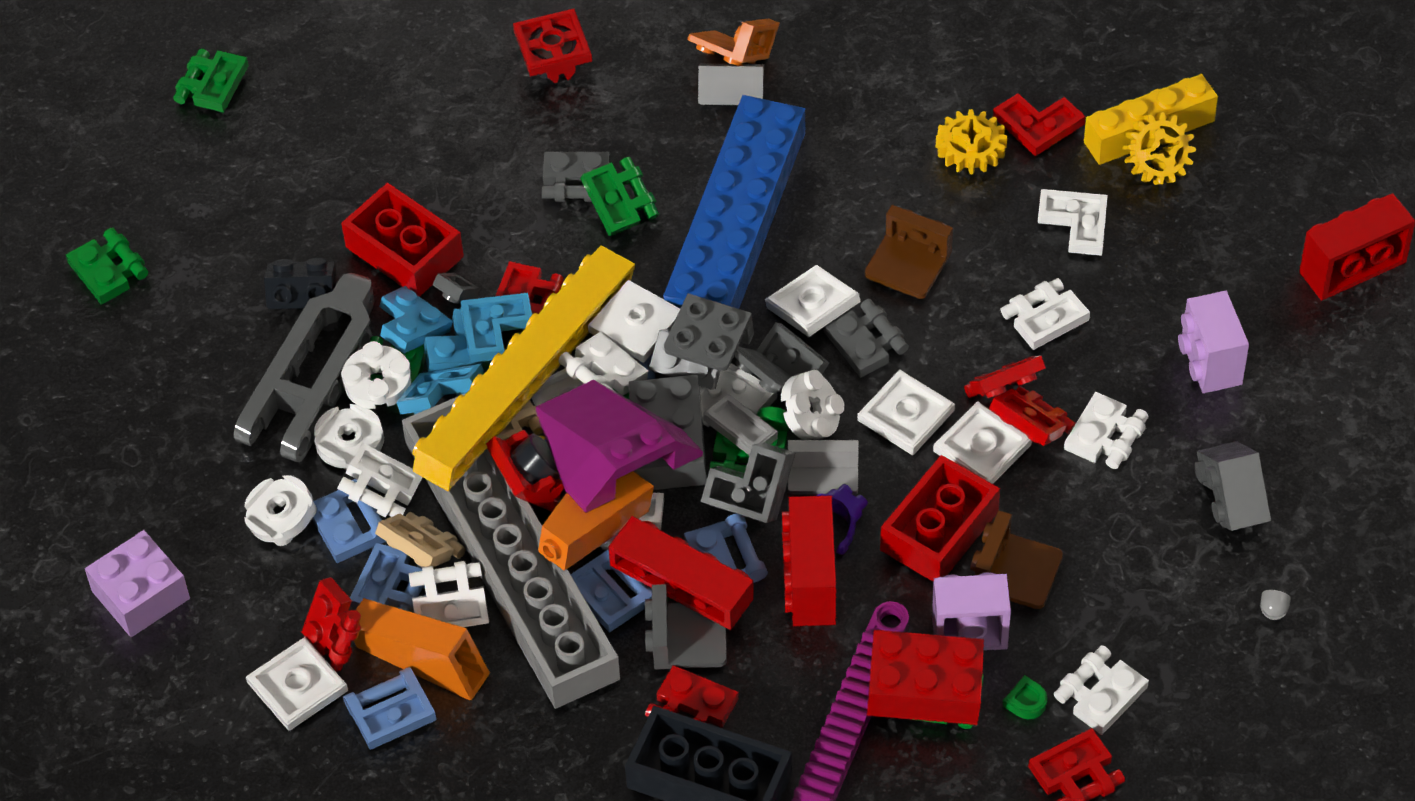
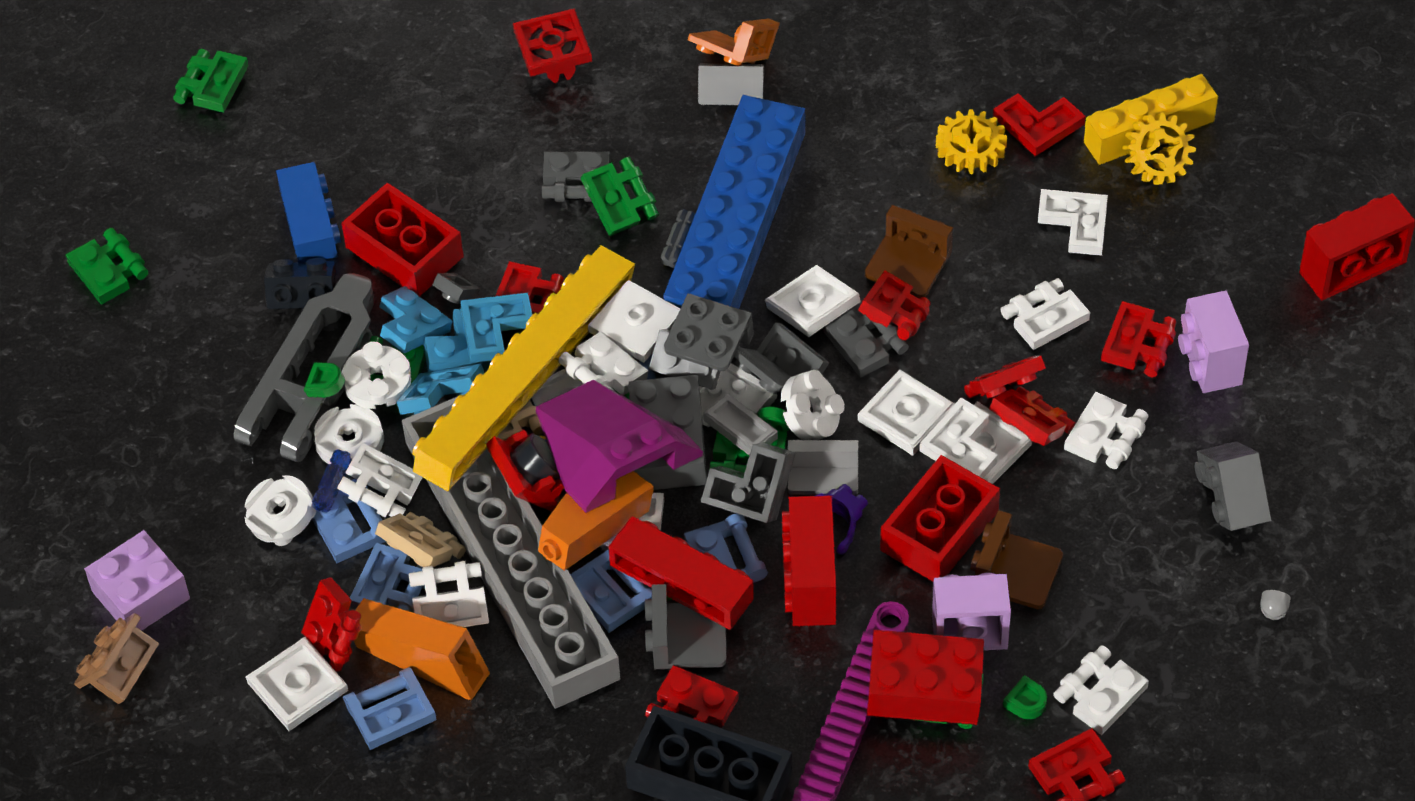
(118, 659): none -> medium nougat bracket
(308, 212): none -> blue brick
(324, 380): none -> green tile
(331, 478): none -> clear blue axle
(677, 238): none -> dark grey axle
(892, 302): none -> red plate
(955, 439): none -> white plate
(1129, 333): none -> red plate

